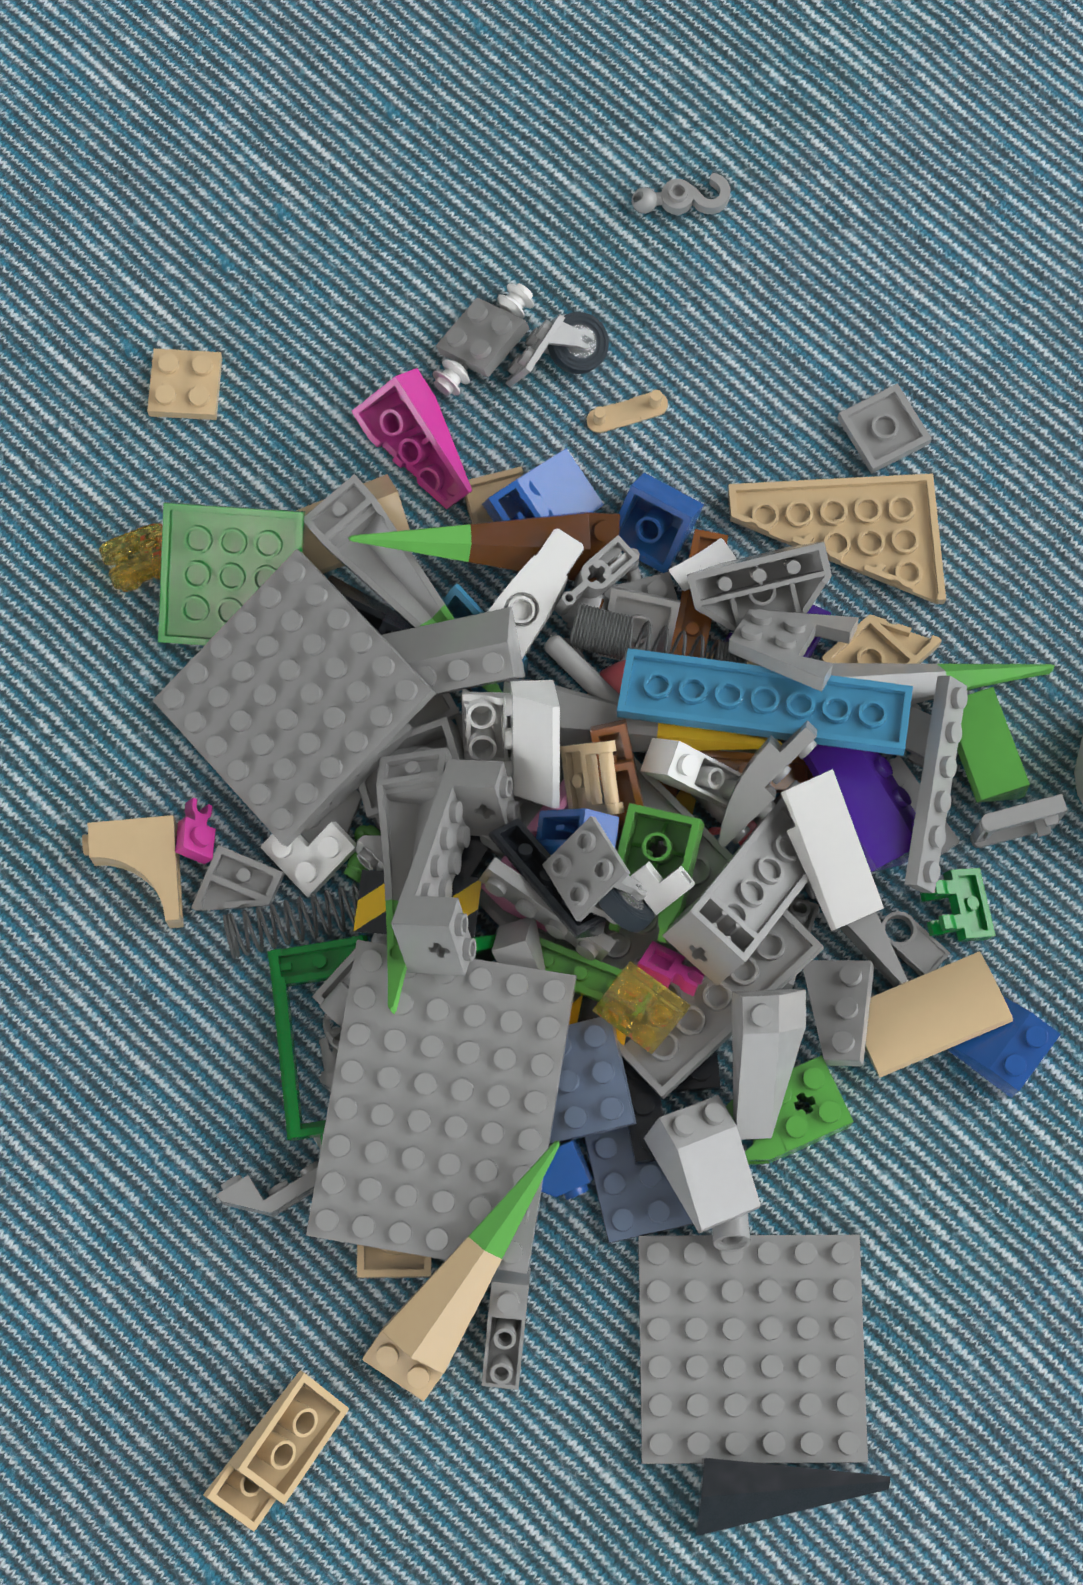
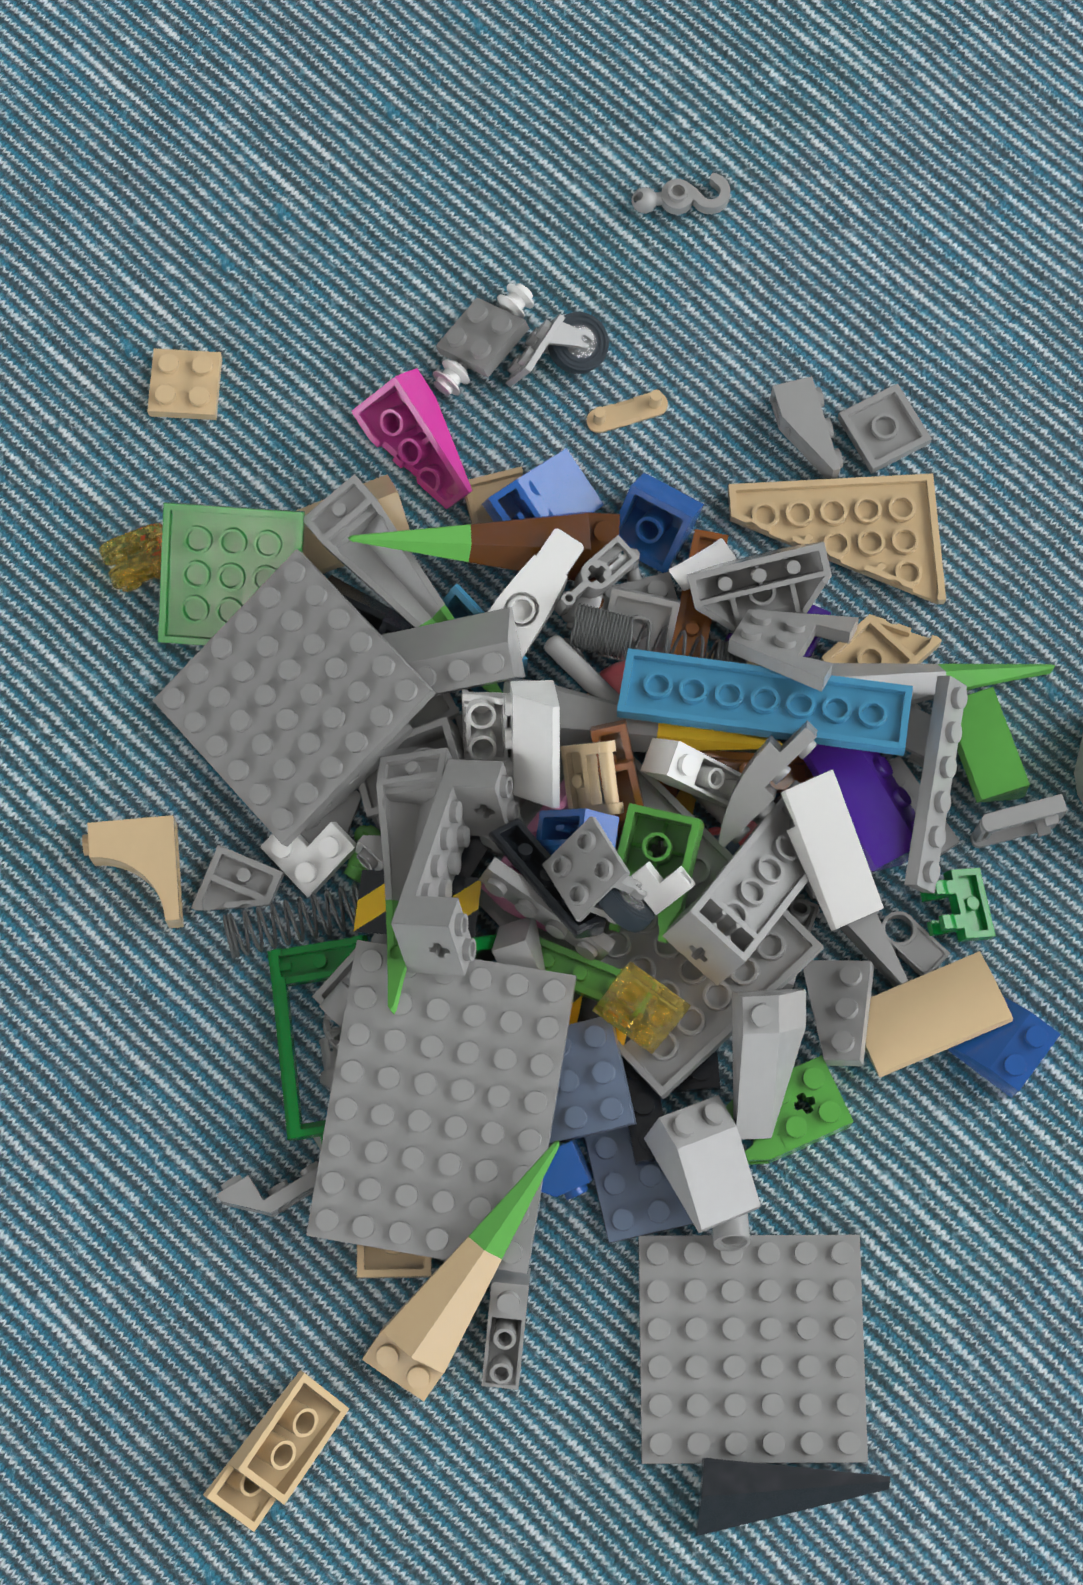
(194, 836): dark pink plate -> none
(668, 968): dark pink plate -> none
(802, 421): none -> light grey slope

